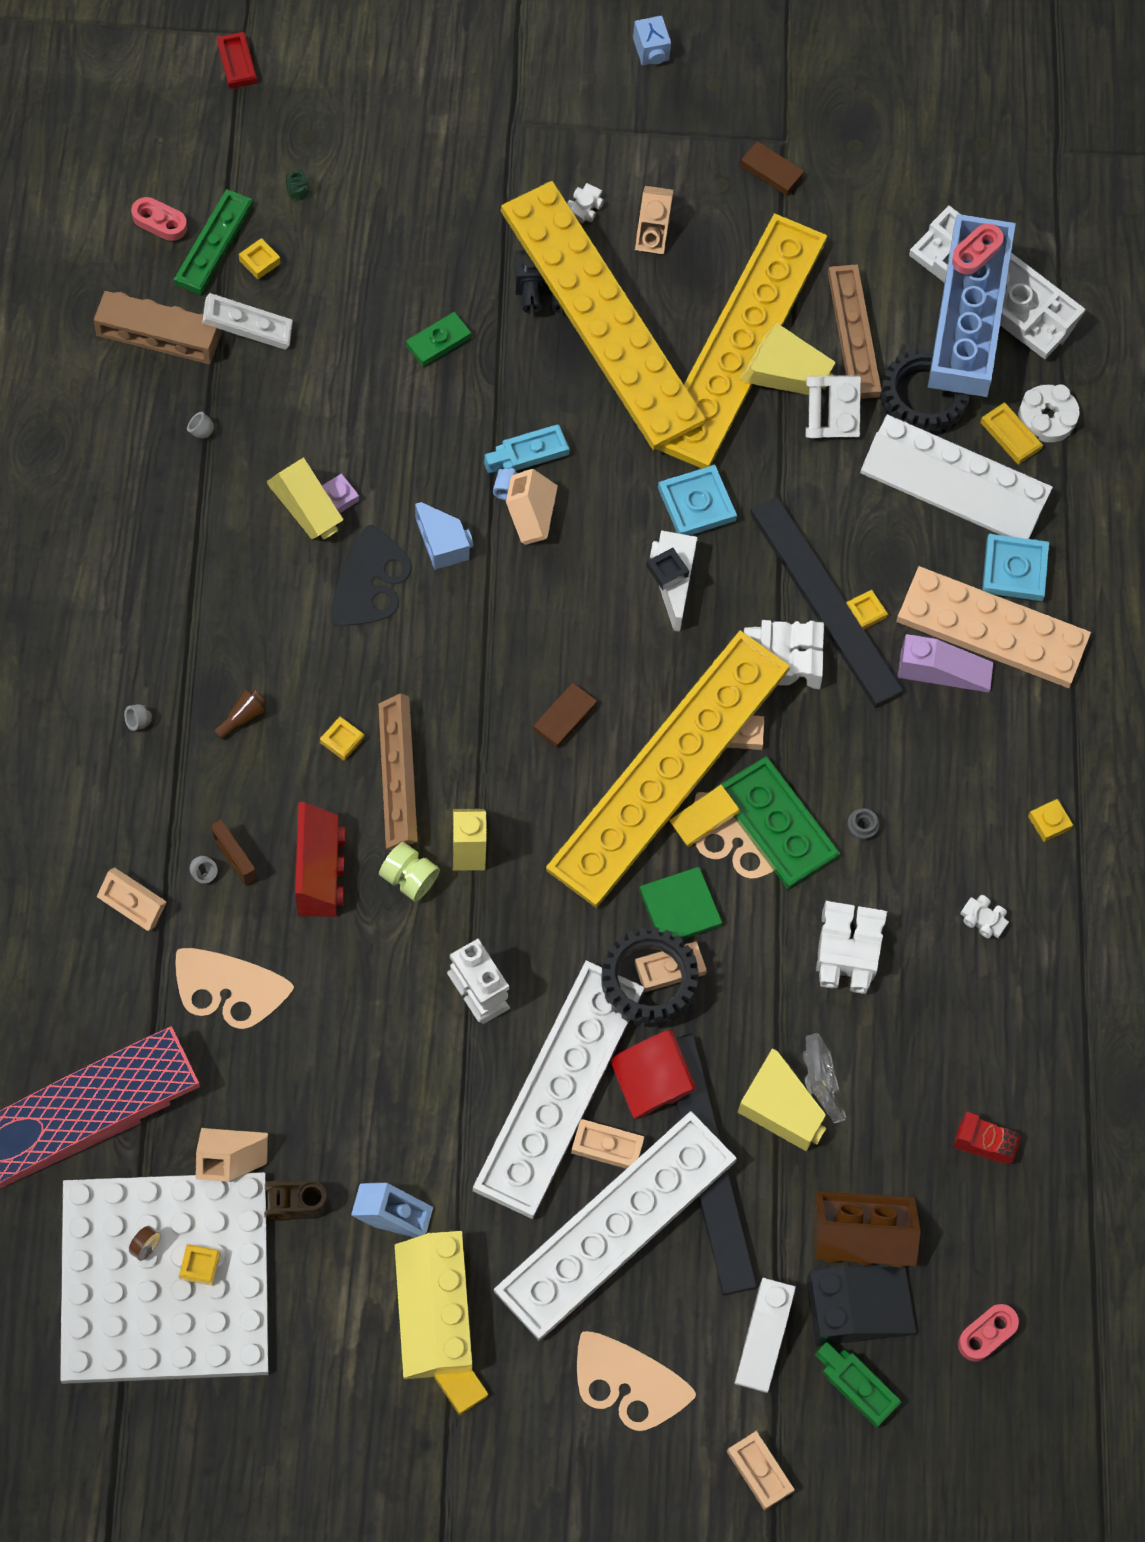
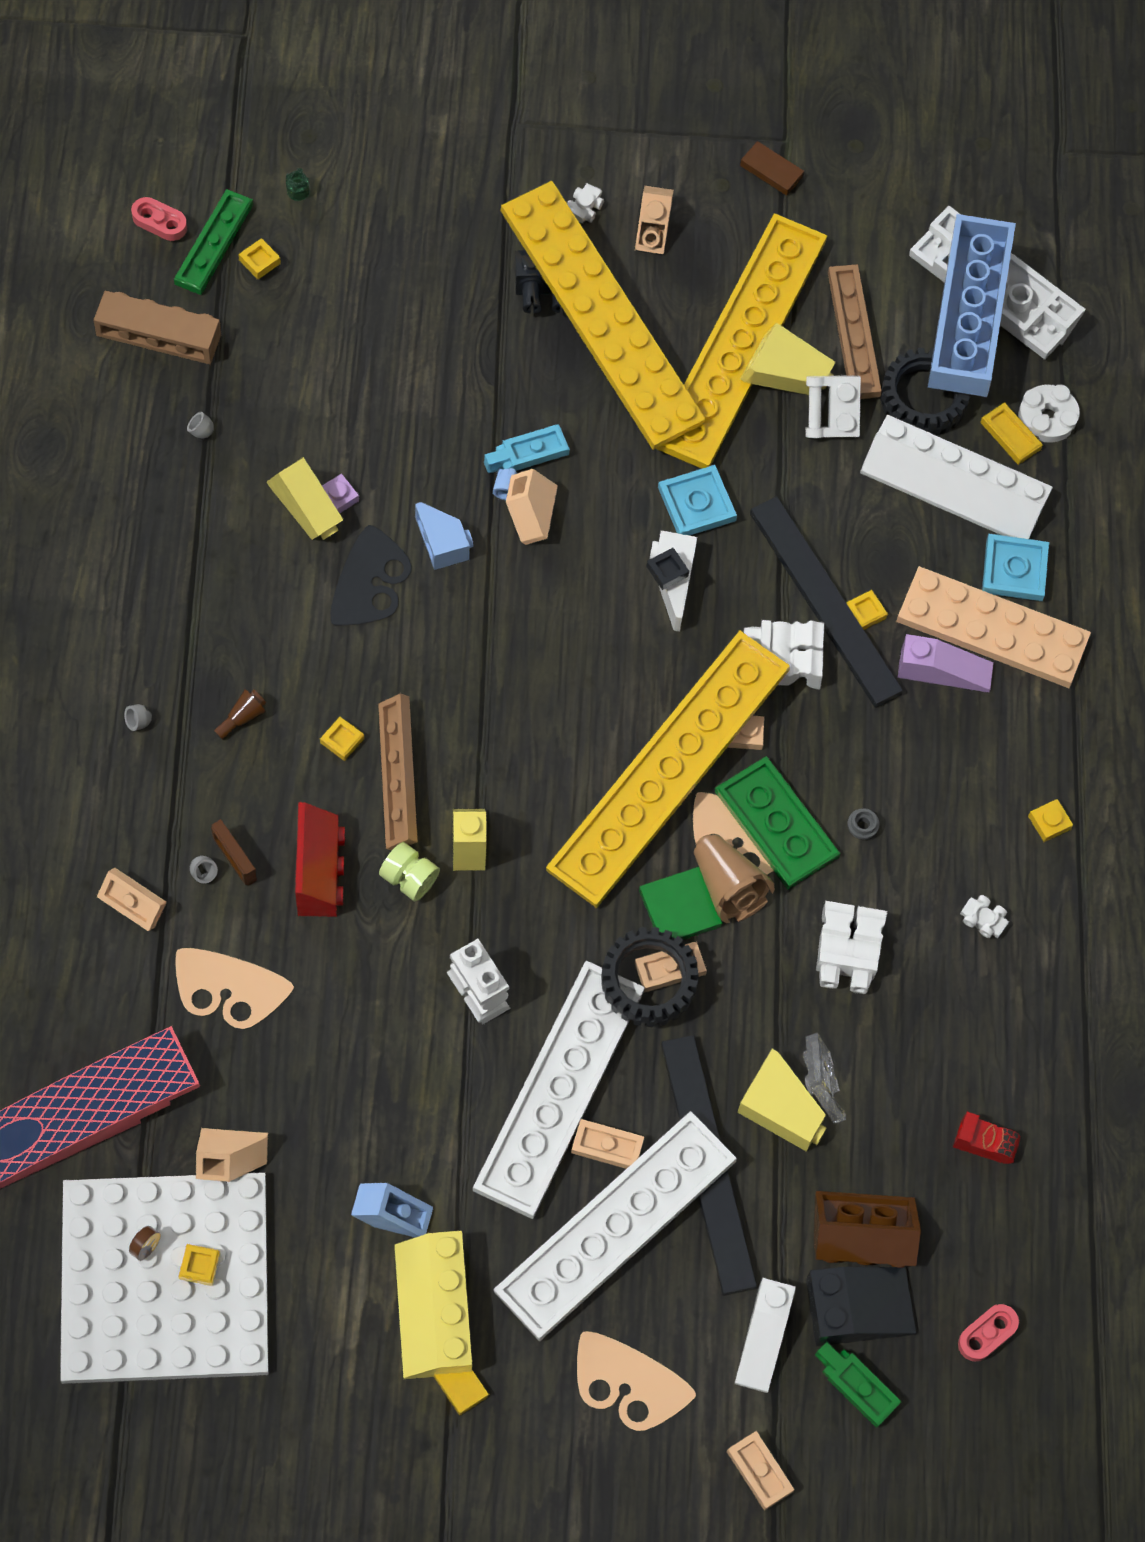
(236, 60): red tile -> none
(247, 321): white tile -> none
(292, 1200): dark brown piece -> none
(438, 339): green plate -> none
(564, 715): reddish brown tile -> none
(652, 40): light blue brick -> none
(652, 1074): red slope -> none
(704, 816): yellow tile -> none
(731, 879): none -> medium nougat cone
(975, 250): coral plate -> none

